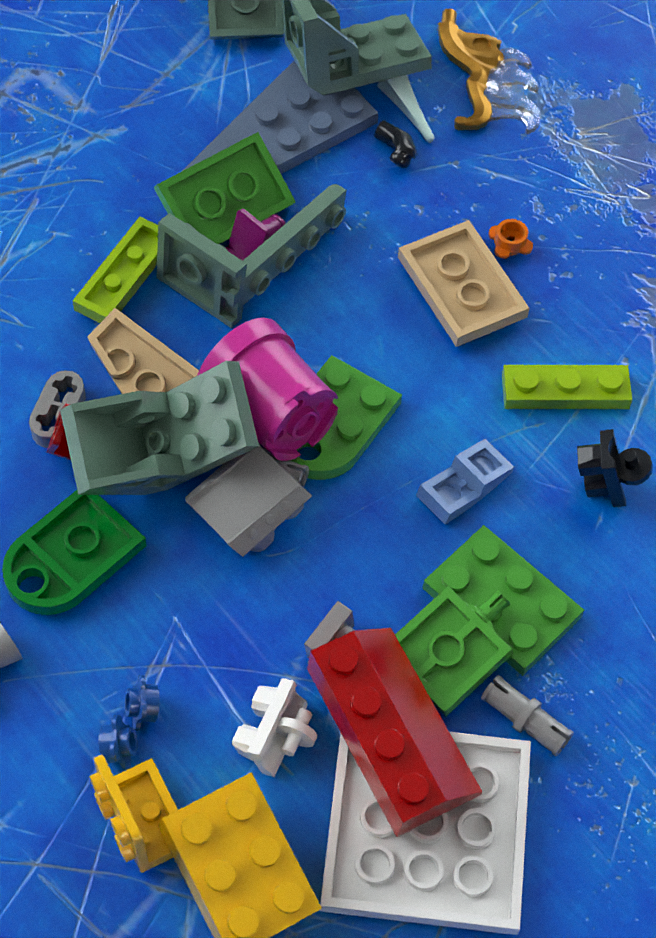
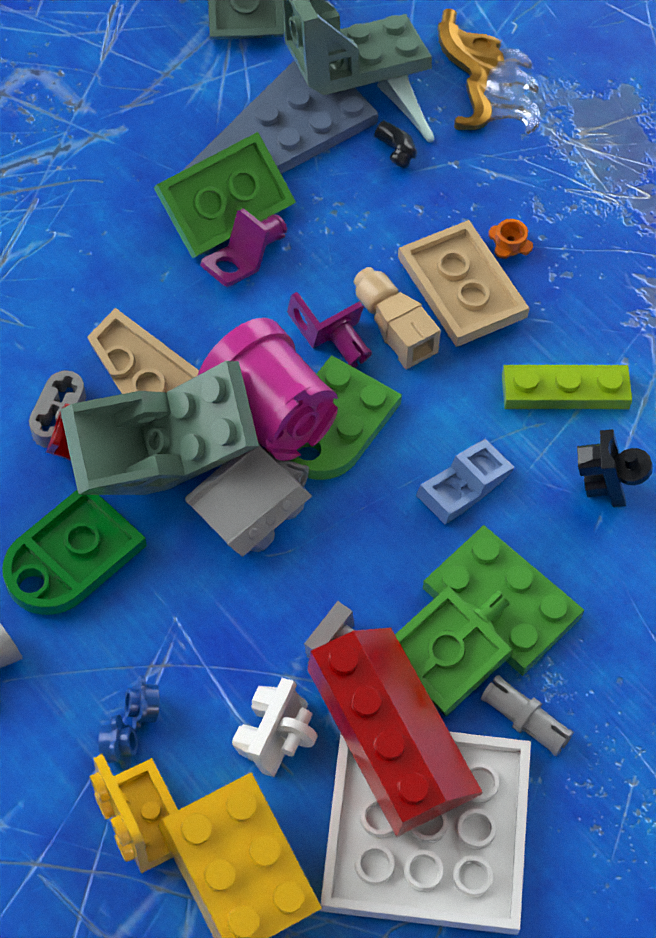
(120, 272): lime plate -> none
(222, 281): sand green bracket -> none
(336, 329): none -> magenta bracket
(399, 318): none -> tan piece

